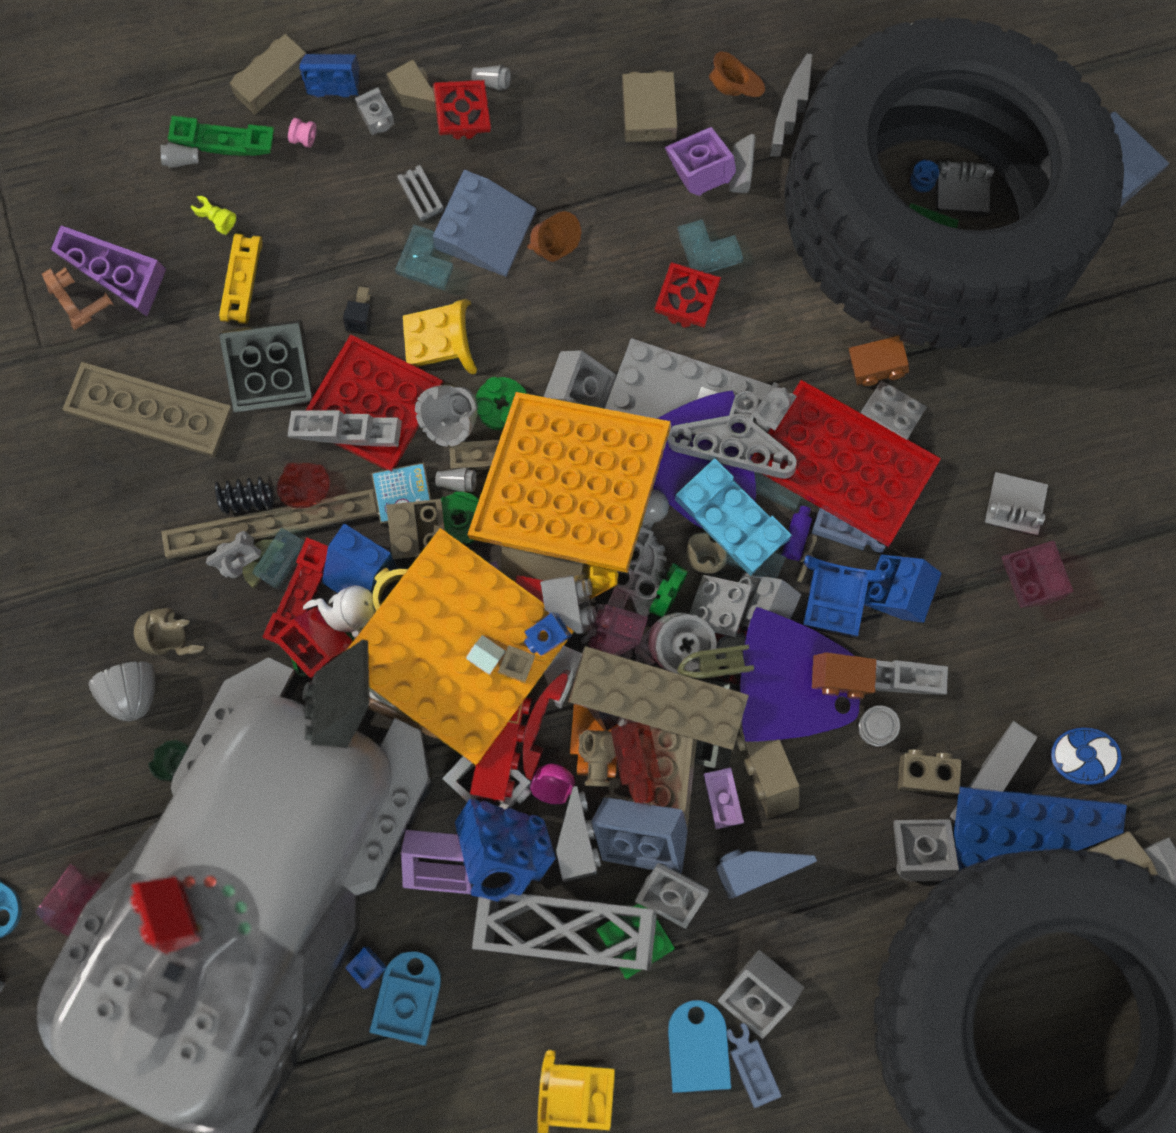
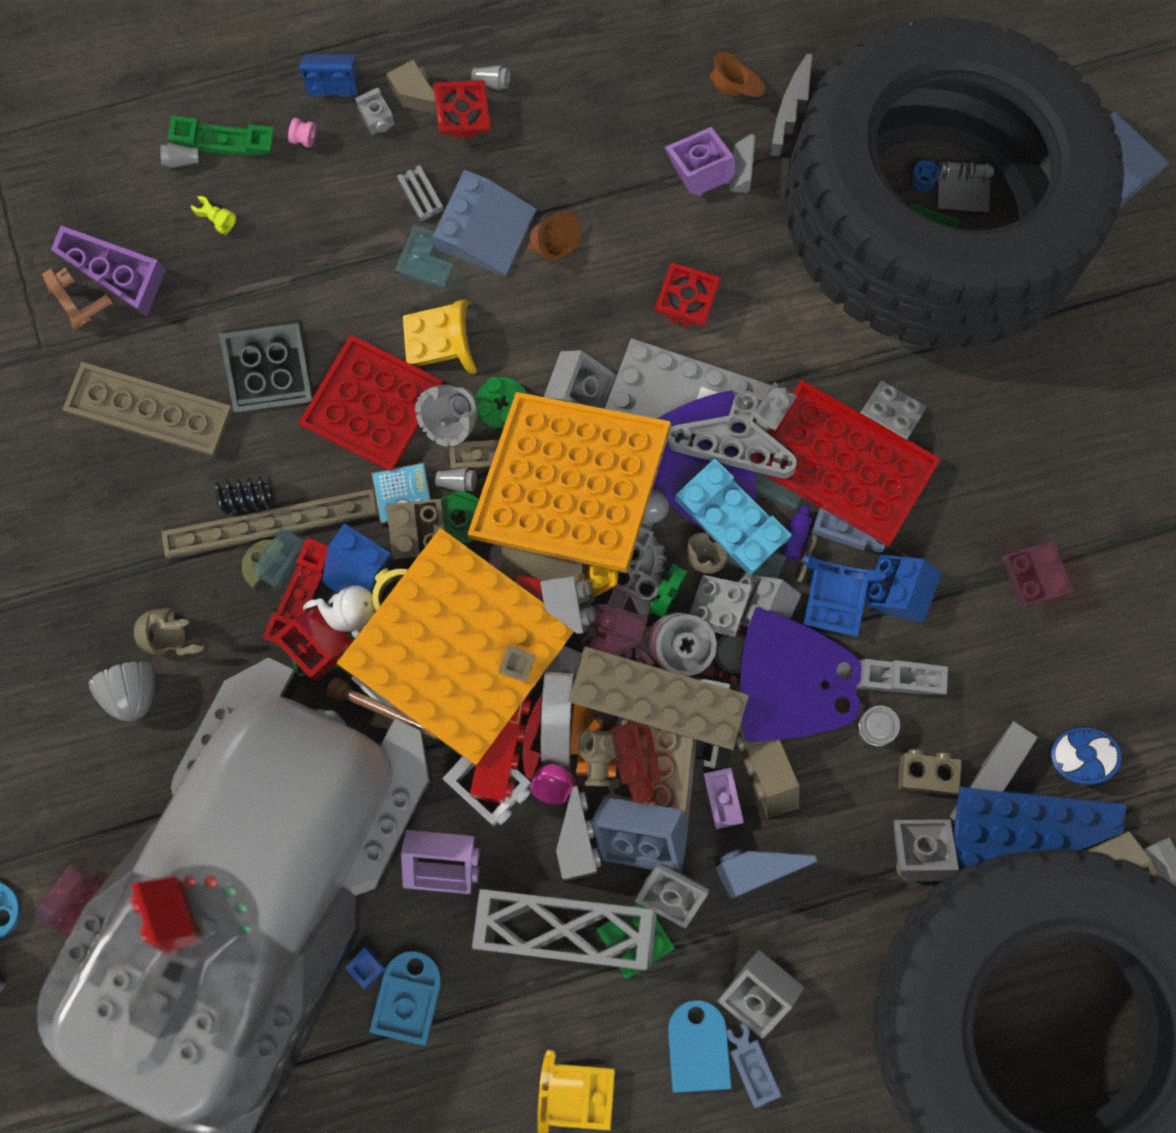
(167, 759): clear green hair -> none
(233, 556): light grey hips -> none
(240, 278): yellow plate -> none
(268, 74): dark tan brick -> none
(303, 485): clear red dish -> none
(338, 698): pearl dark grey slope -> none
(344, 428): light grey slope -> none
(358, 313): black piece -> none
(485, 654): light aqua slope -> none
(503, 841): blue piece -> none
(556, 630): blue brick -> none
(556, 719): none -> light grey slope
(649, 106): dark tan brick -> none
(708, 255): clear light blue plate -> none
(709, 664): olive piece -> none
(843, 674): dark orange brick -> none
(879, 361): dark orange brick -> none
(1016, 503): light grey hinge -> none

